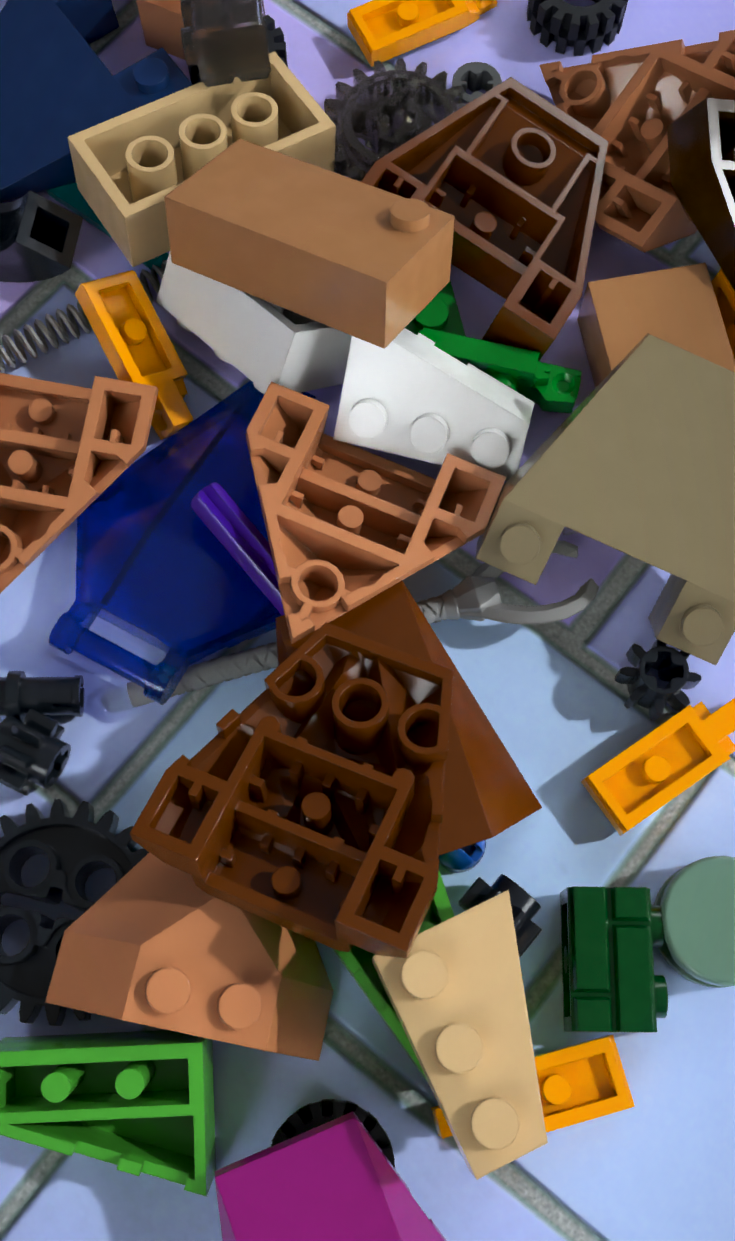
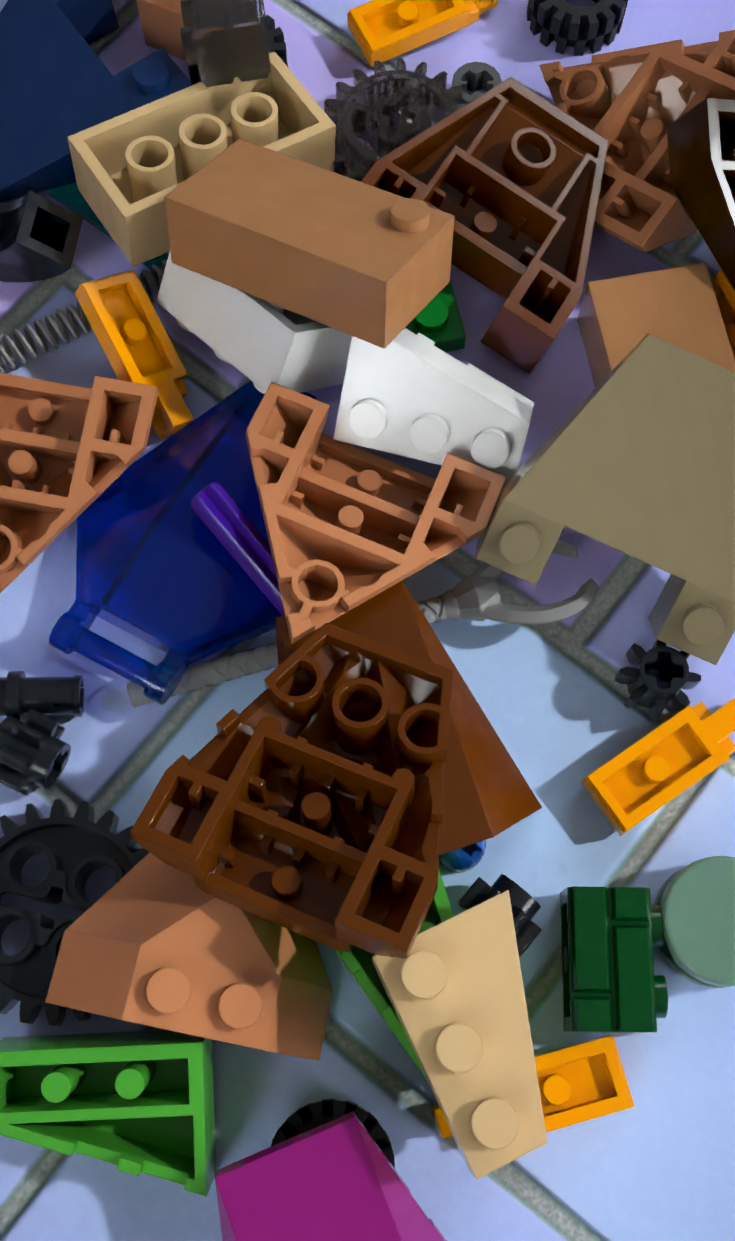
(546, 384): green hinge -> none

